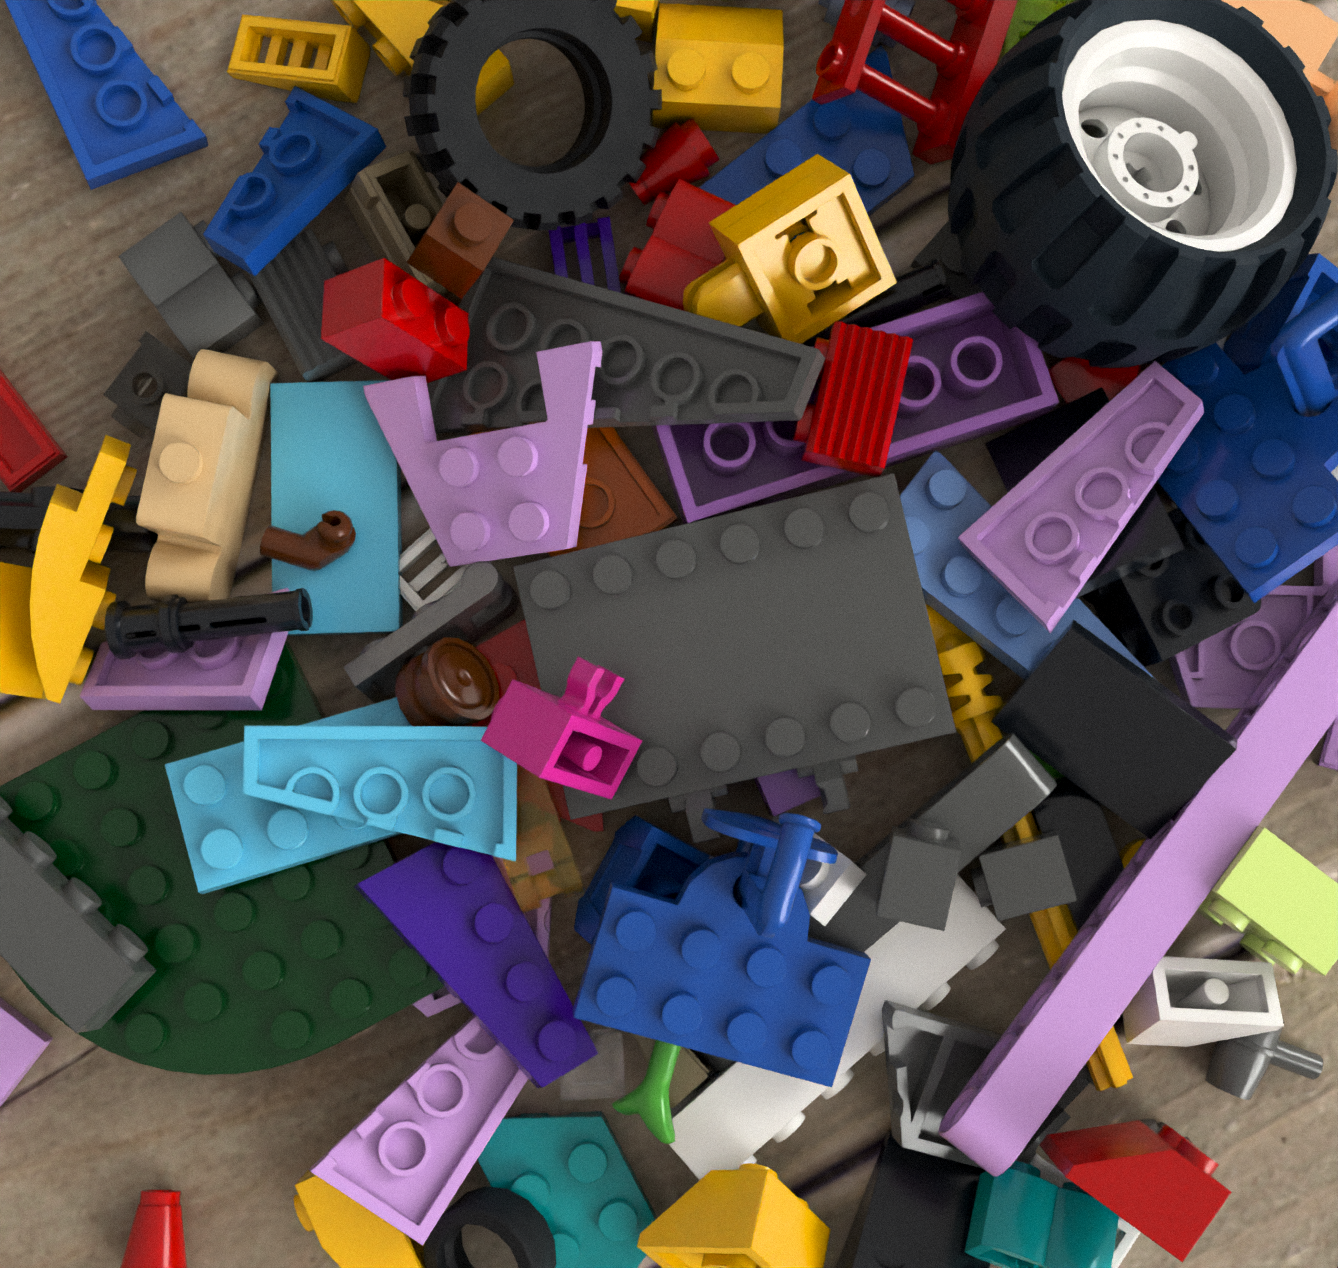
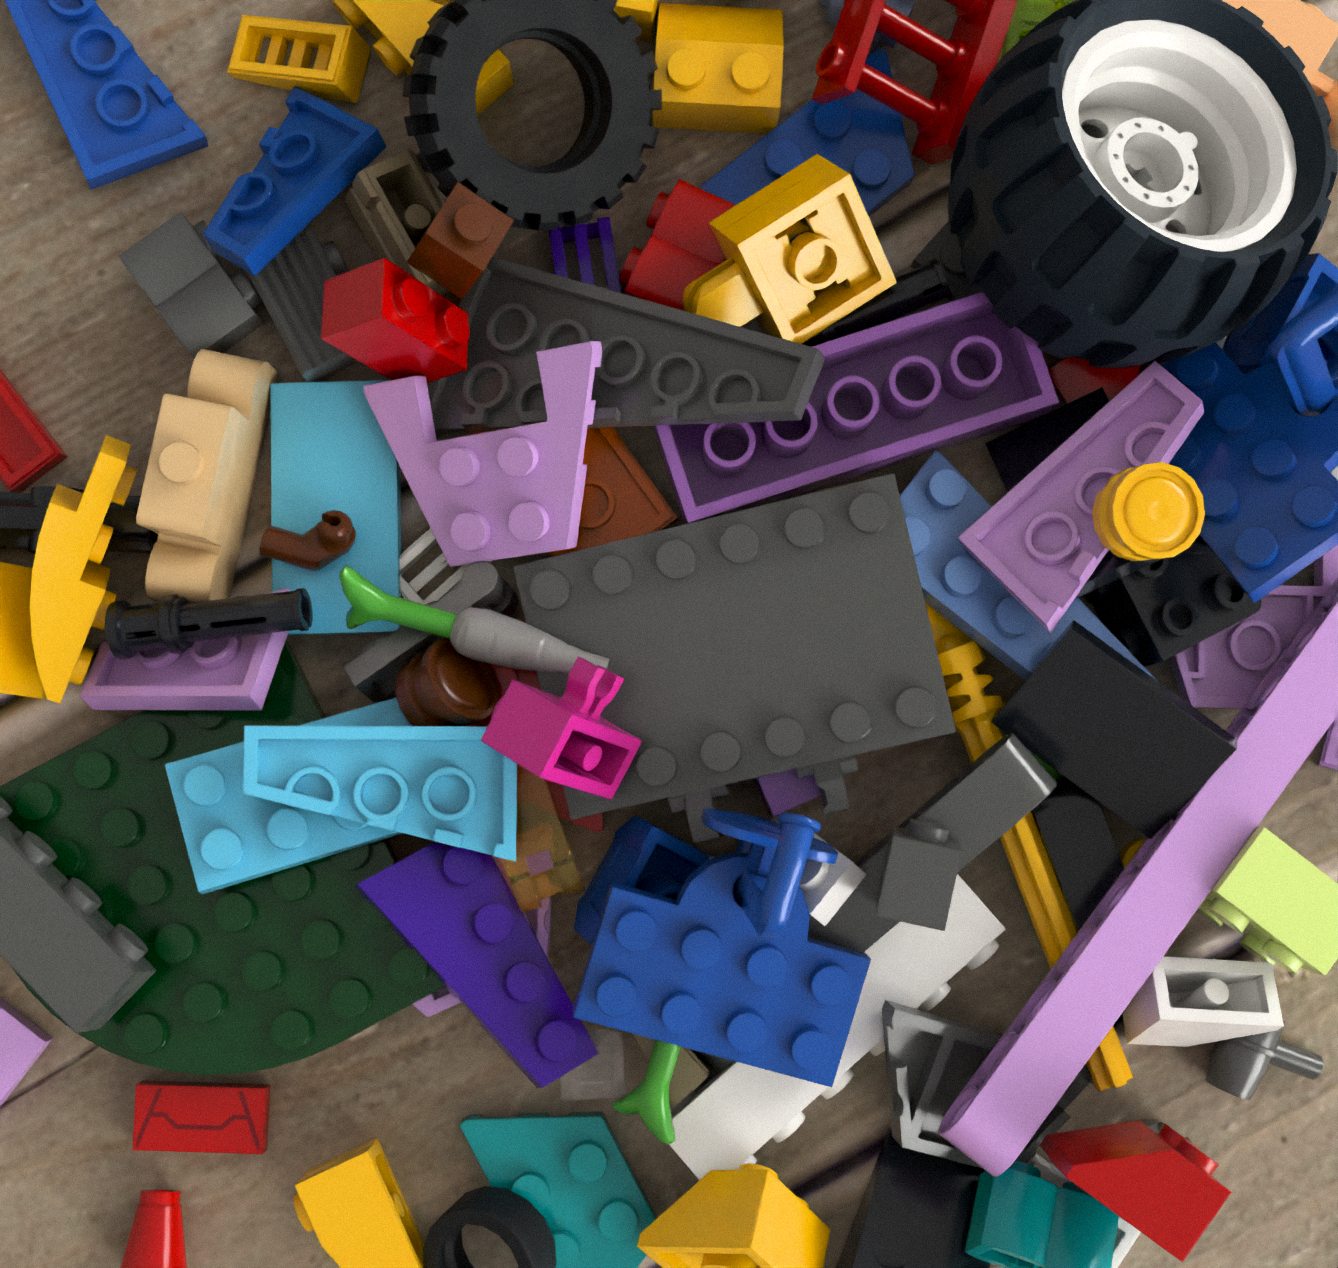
(149, 362): clear smoke brick -> none
(201, 1117): none -> red tile
(426, 1133): lavender wing -> none
(472, 632): none -> light grey piece
(678, 154): red cone -> none
(855, 399): red brick -> none
(1024, 876): dark grey brick -> none
(1148, 512): none -> yellow wheel

